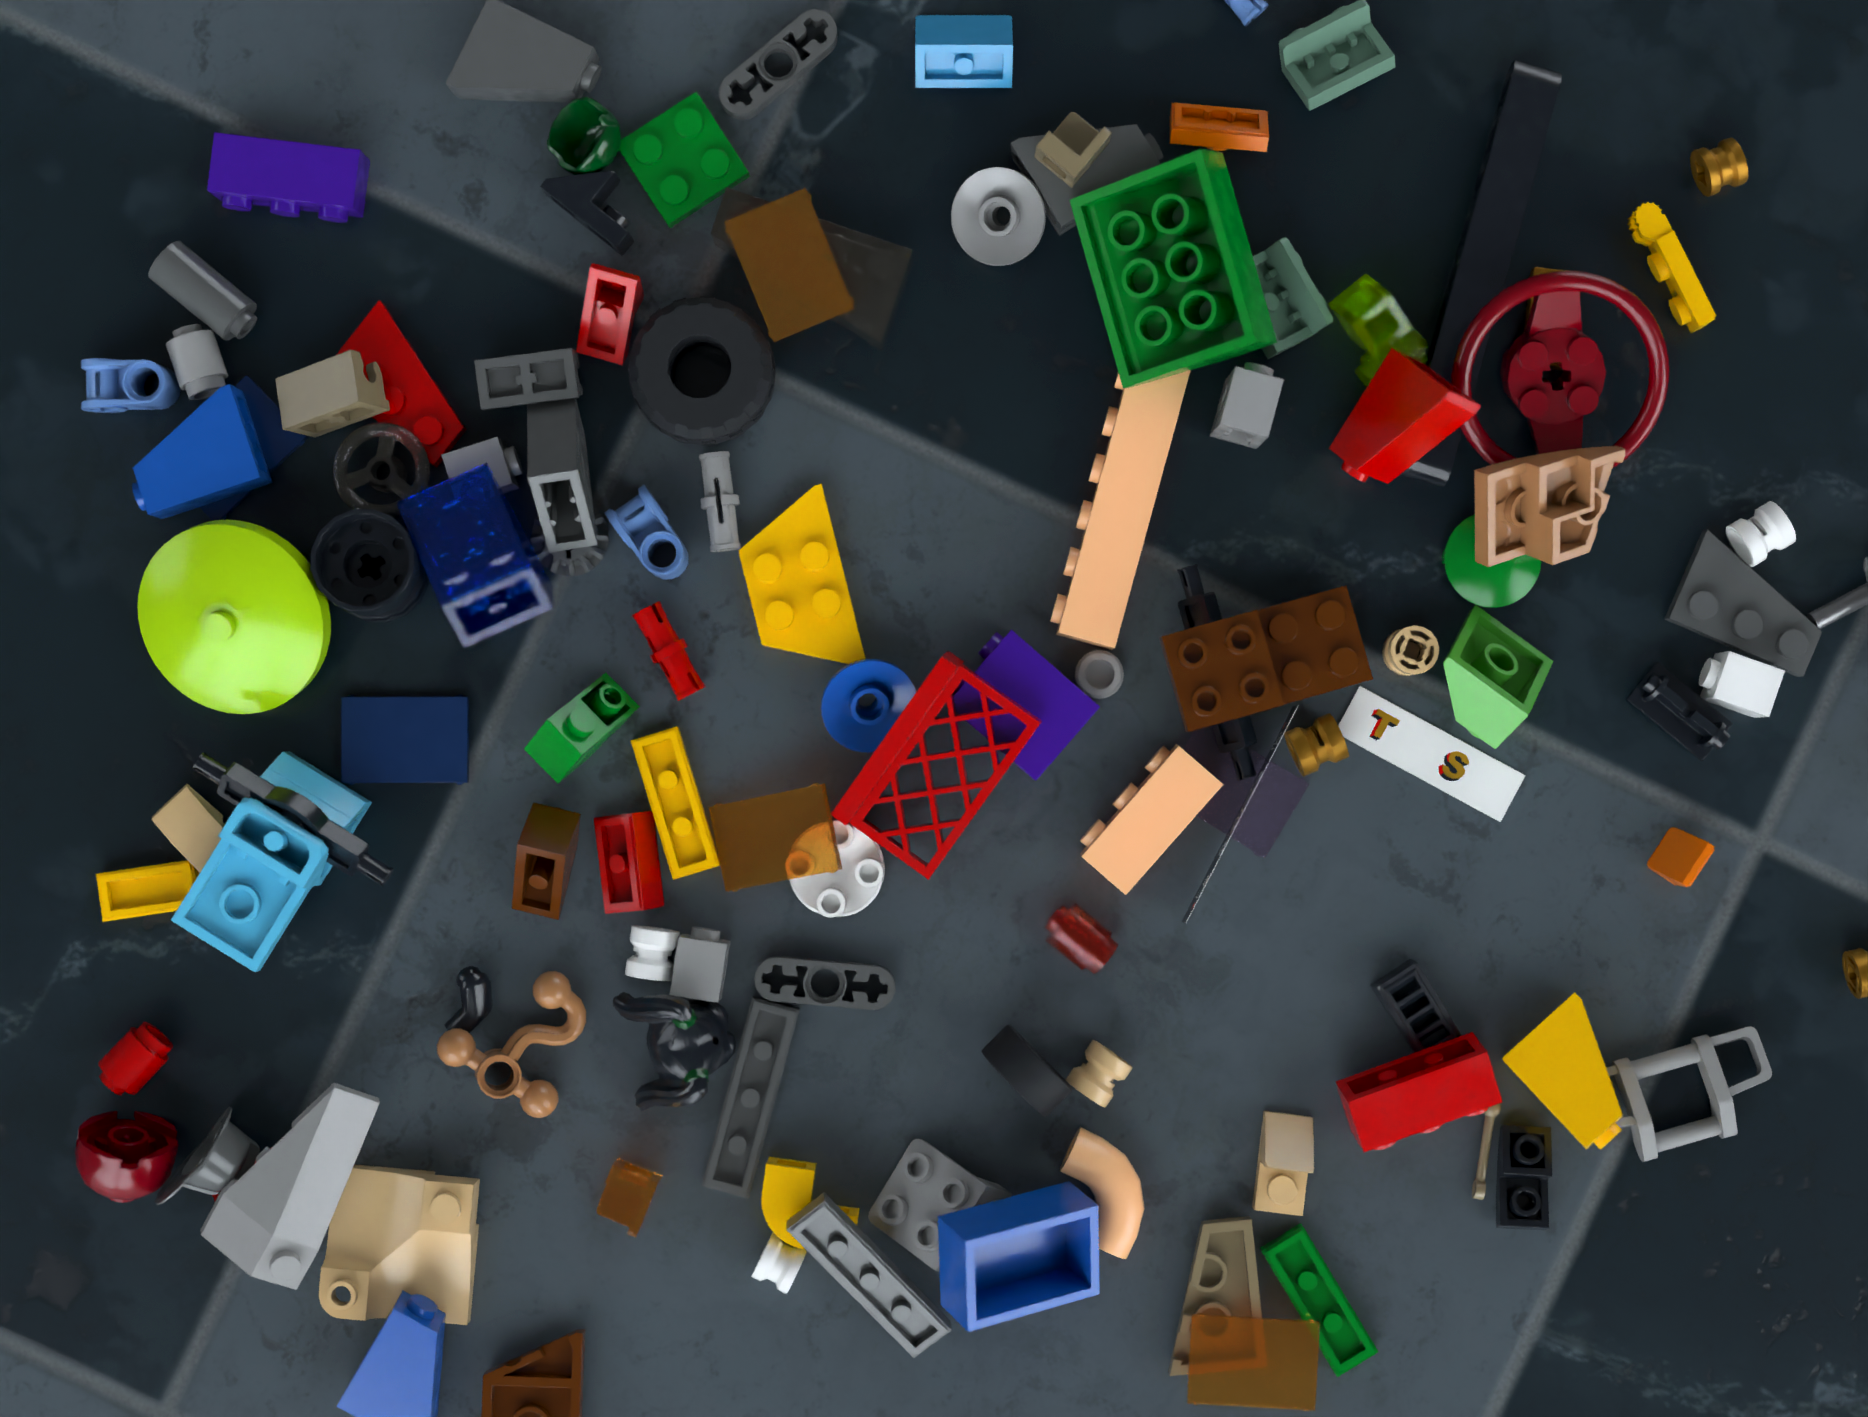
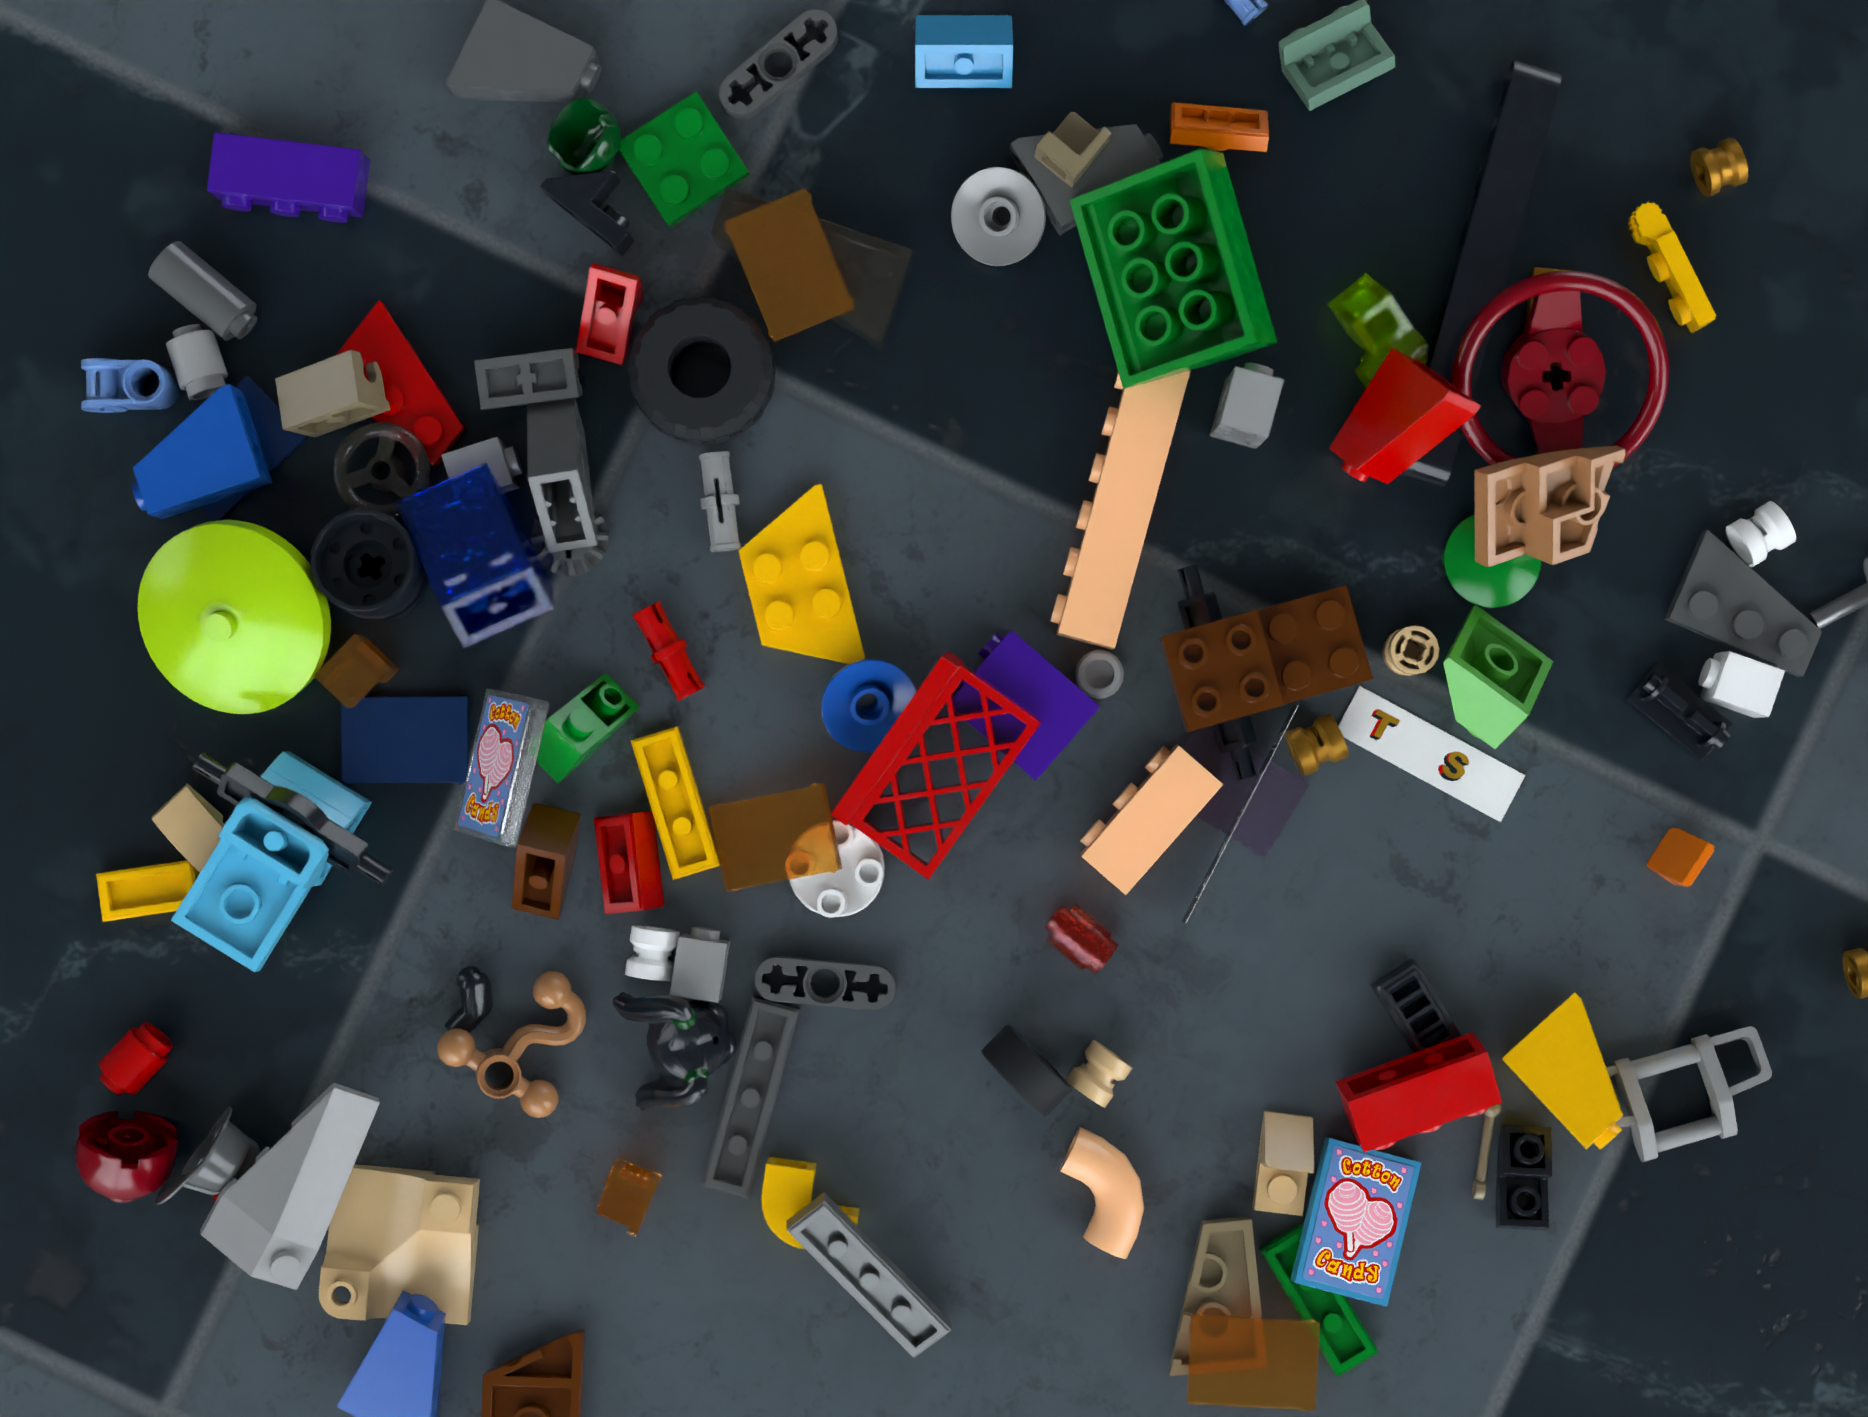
(355, 670): none -> clear orange panel
(501, 767): none -> tile
(644, 528): medium blue piece -> none
(779, 1263): white wheel -> none
(921, 1190): light grey bracket -> none
(1018, 1255): blue piece -> none
(1290, 296): sand green bracket -> none
(1355, 1222): none -> tile

